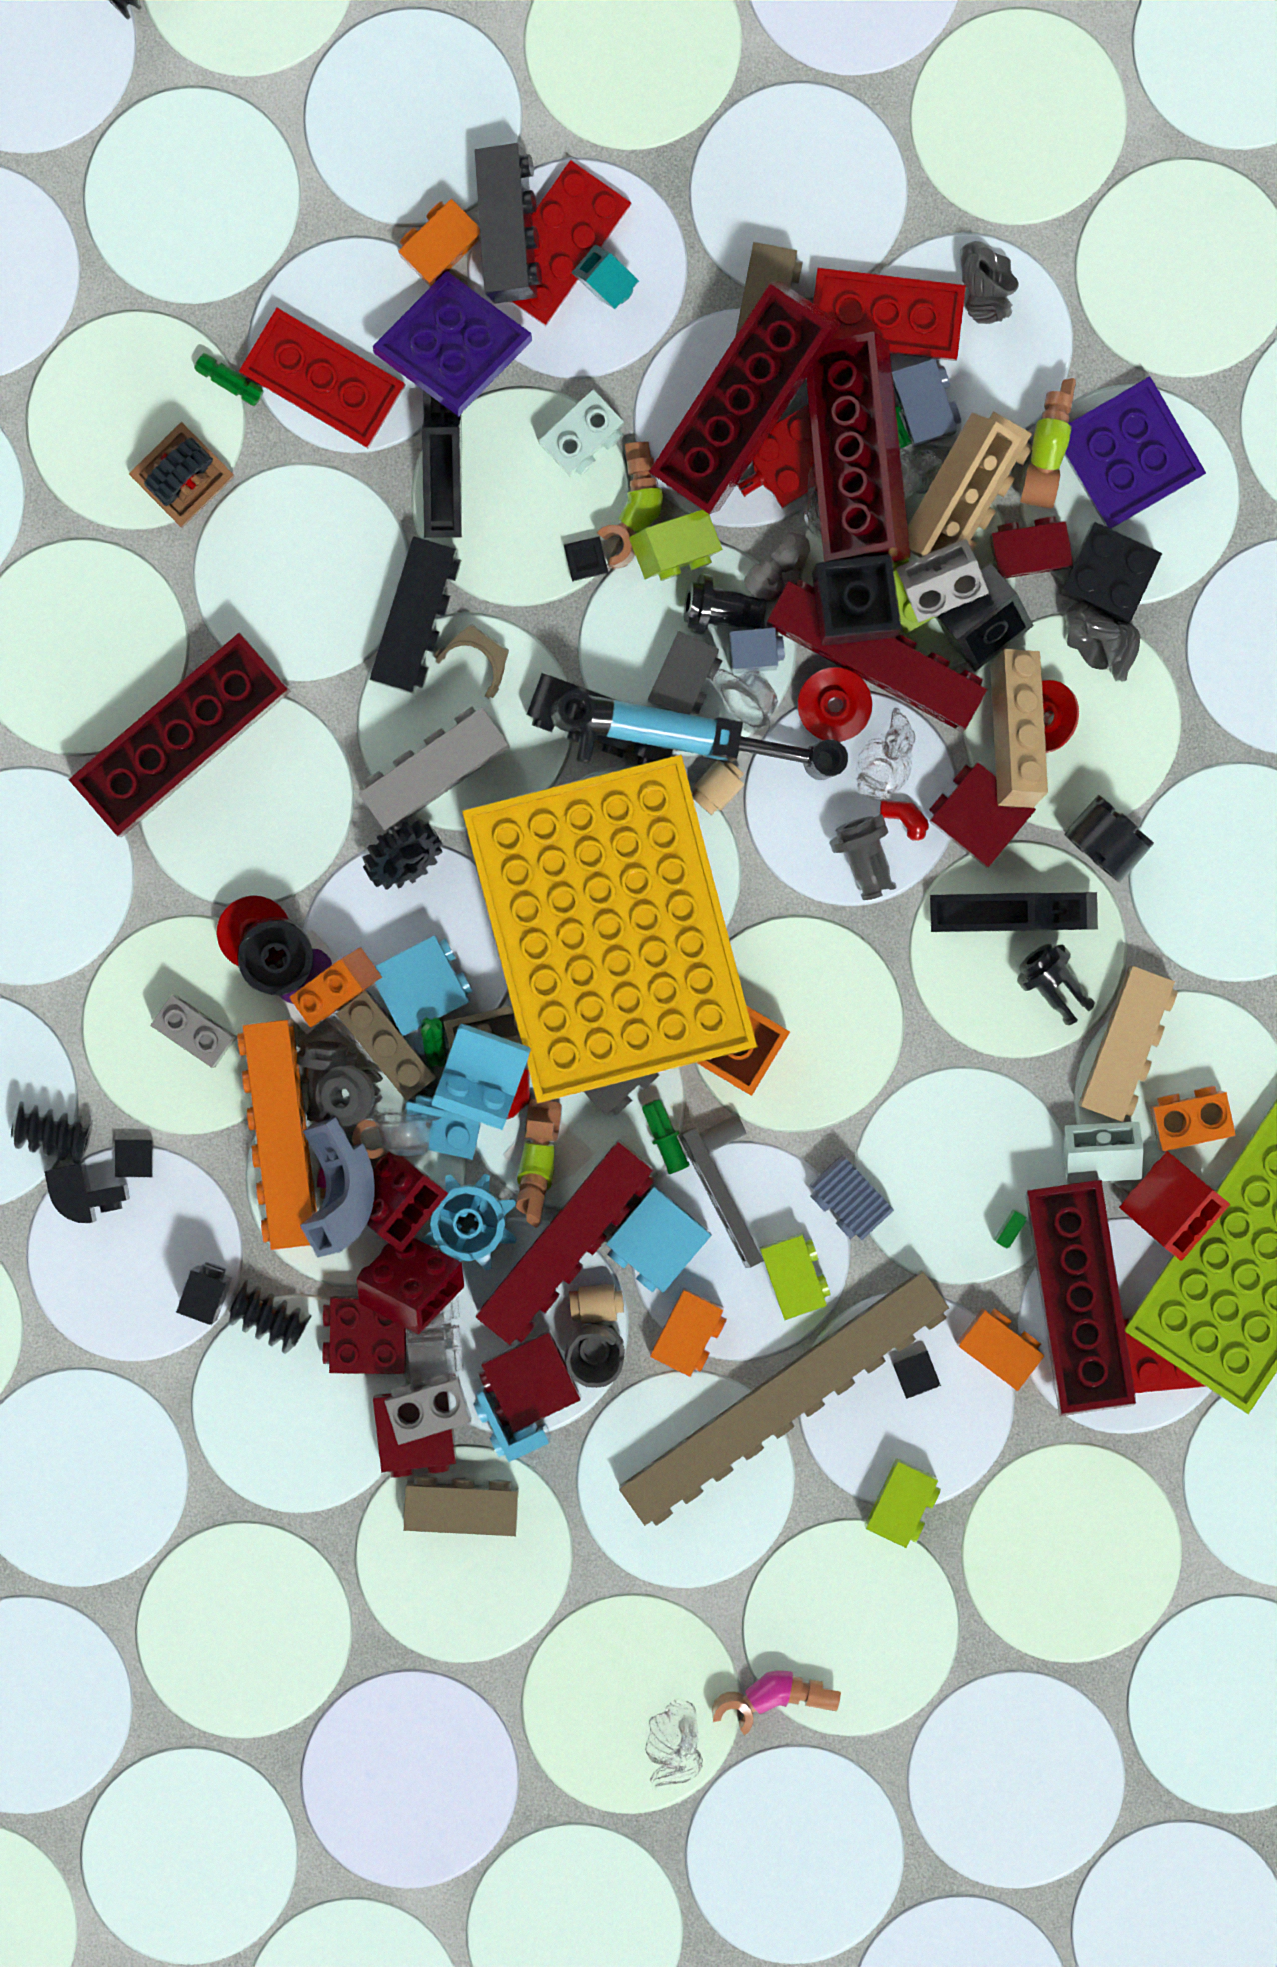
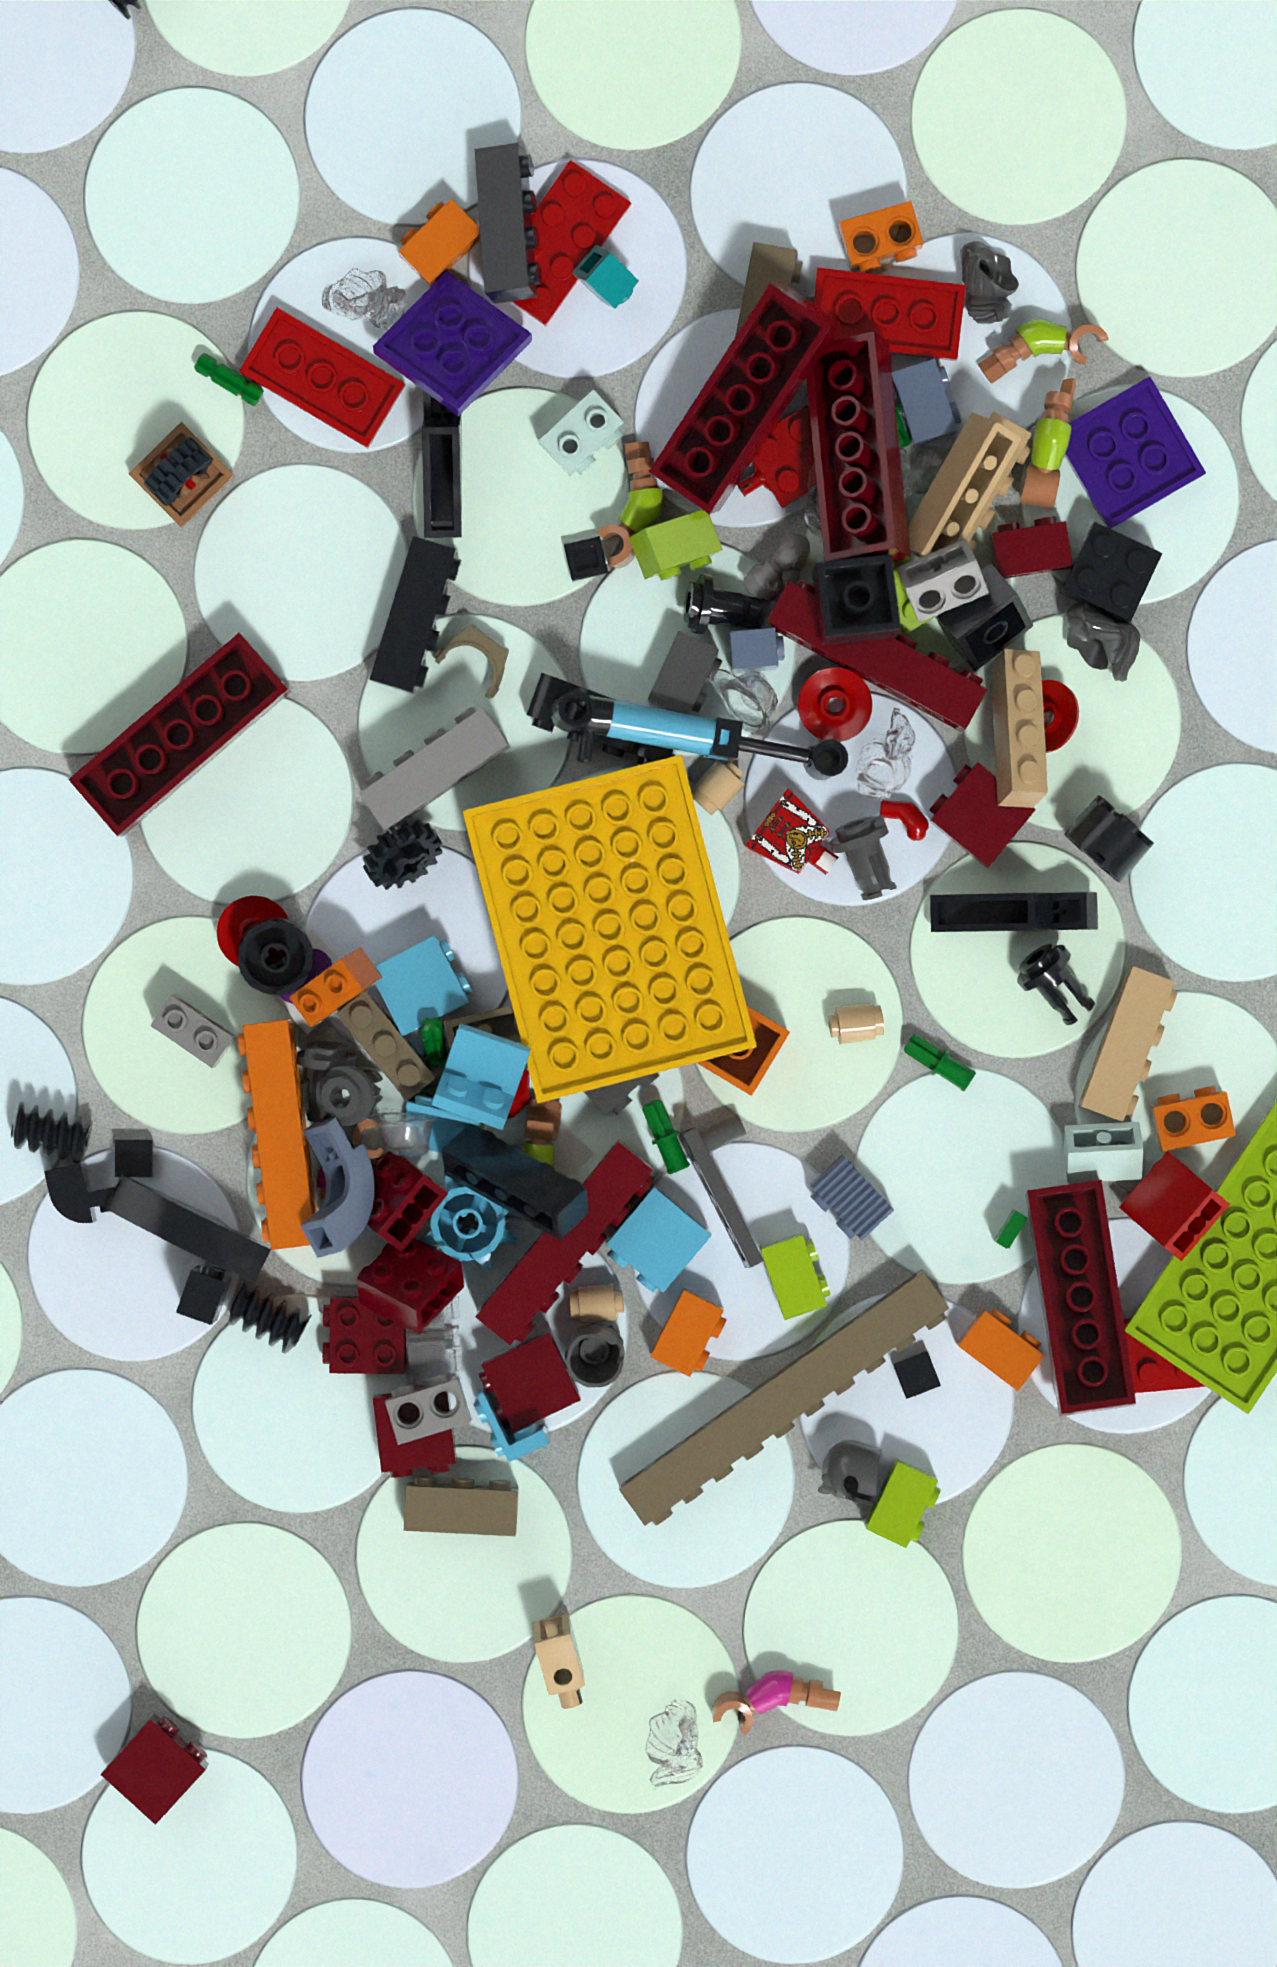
(156, 1768): none -> dark red brick
(188, 1228): none -> black slope
(365, 297): none -> clear hair
(515, 1181): none -> black brick
(559, 1659): none -> tan torso
(792, 837): none -> torso
(851, 1471): none -> dark grey helmet
(856, 1023): none -> tan brick
(877, 227): none -> orange brick
(939, 1062): none -> green axle
(1037, 338): none -> nougat piece

